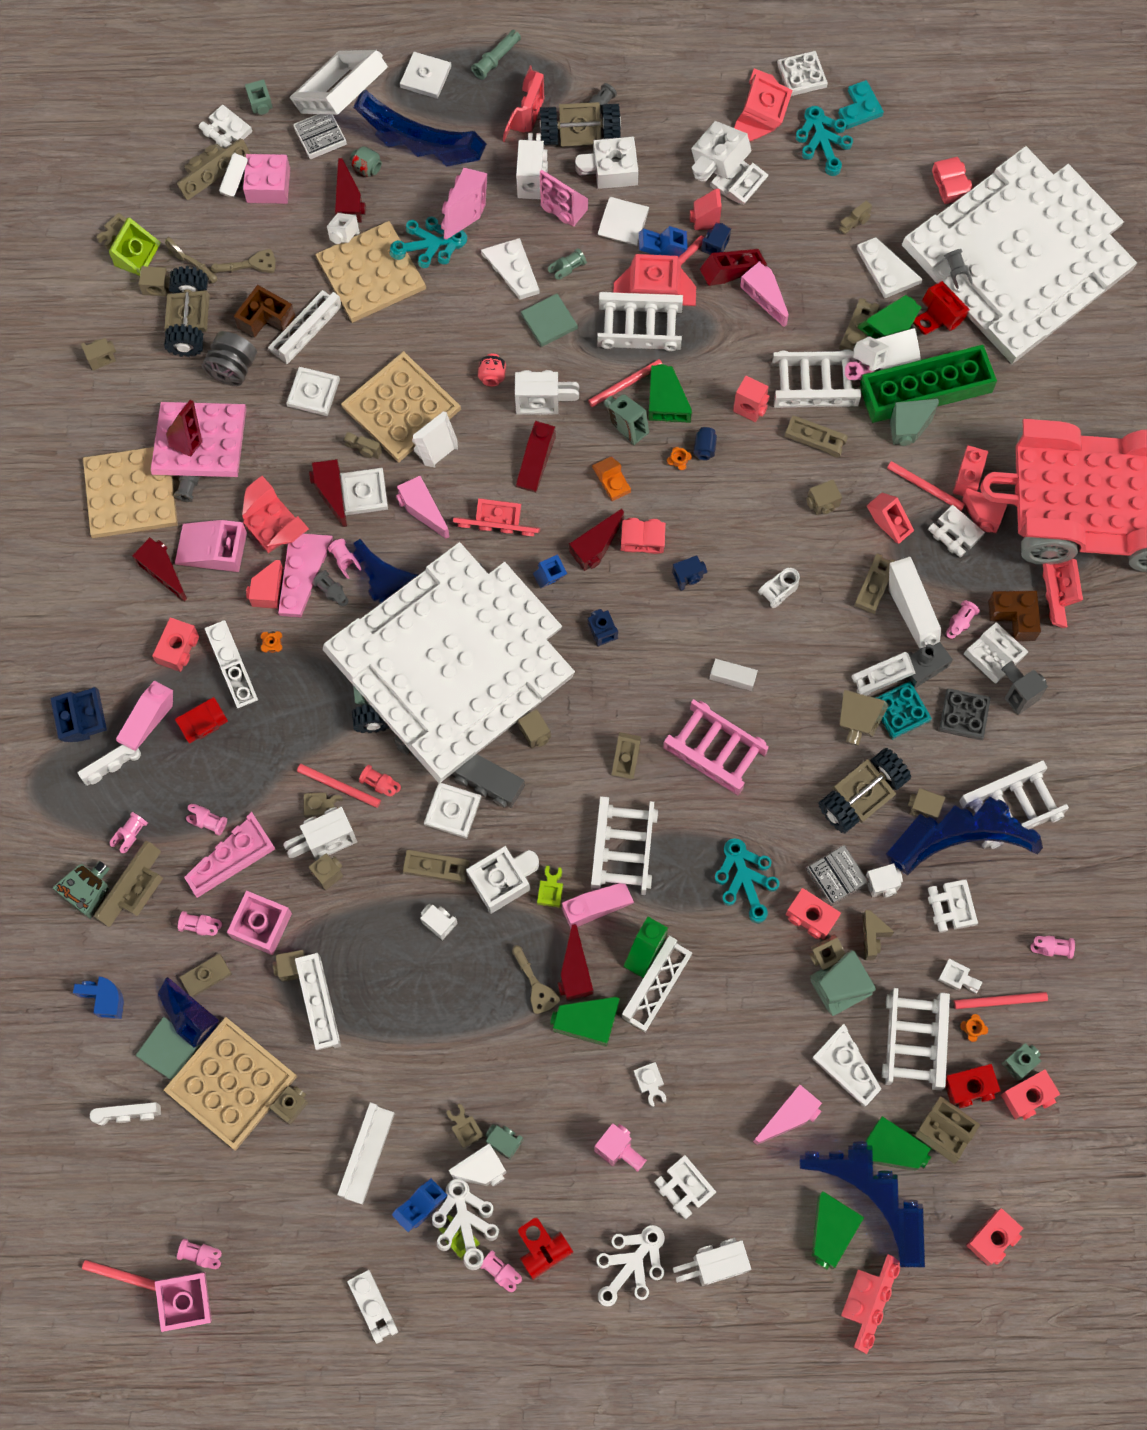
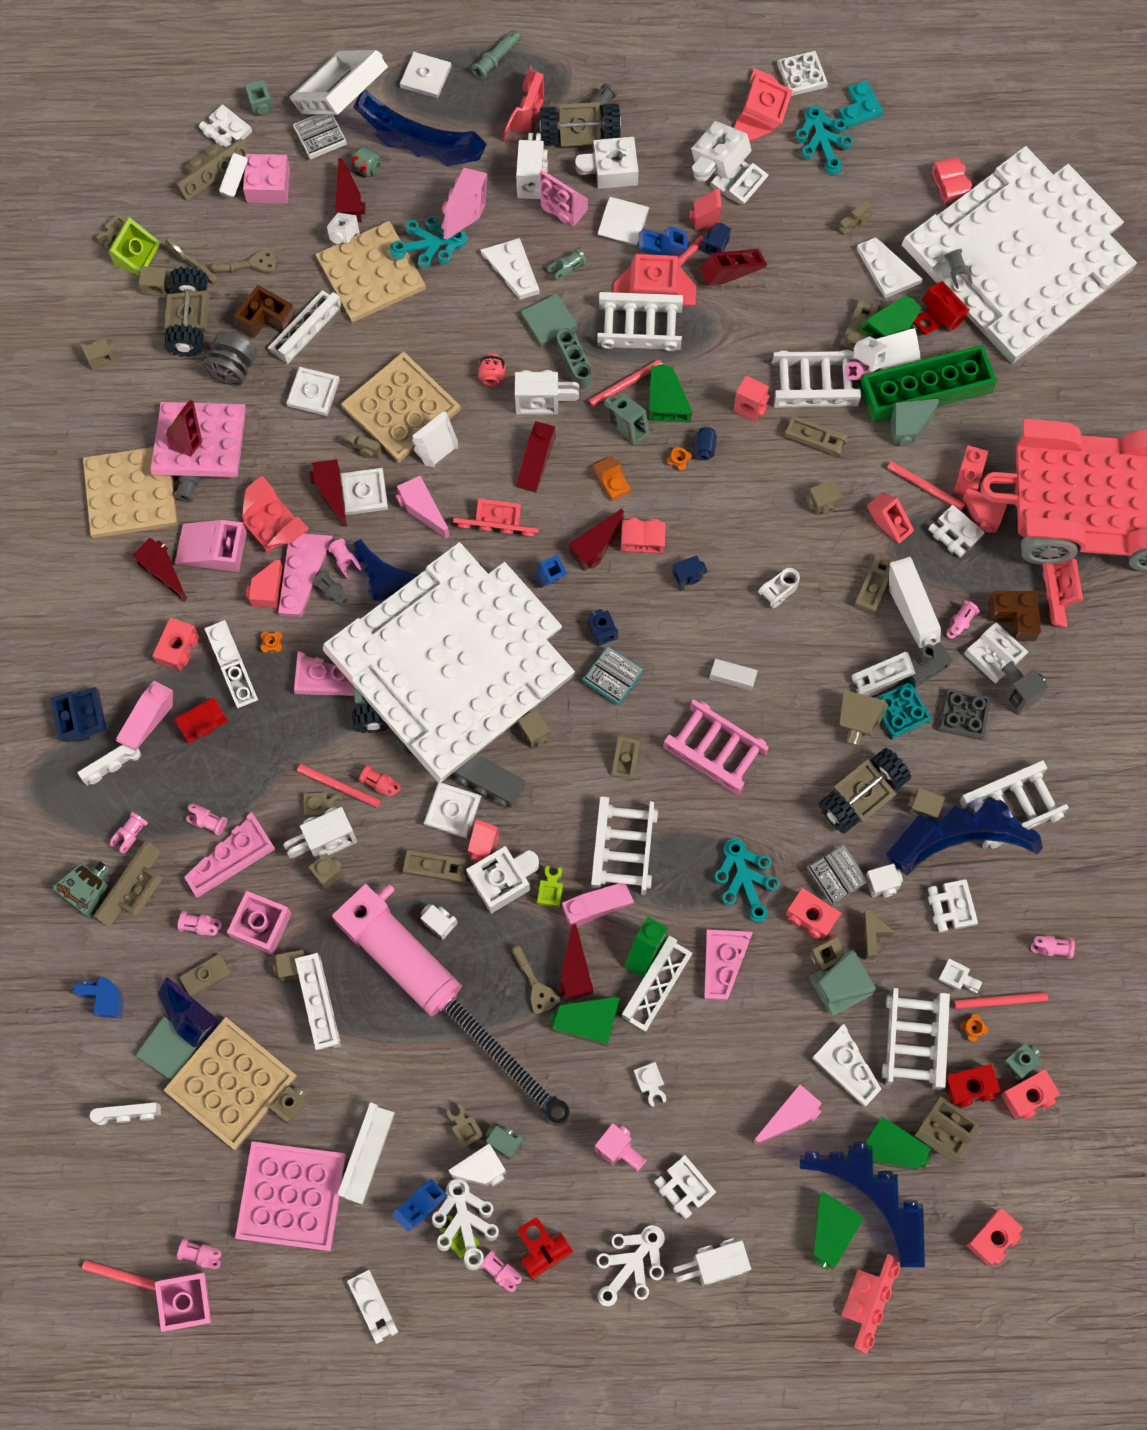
(290, 1196): none -> bright pink plate
(320, 678): none -> bright pink wing
(427, 981): none -> bright pink piece
(483, 841): none -> coral slope
(574, 349): none -> sand green beam
(613, 675): none -> light grey tile
(722, 961): none -> bright pink wing
(763, 288): bright pink slope -> none

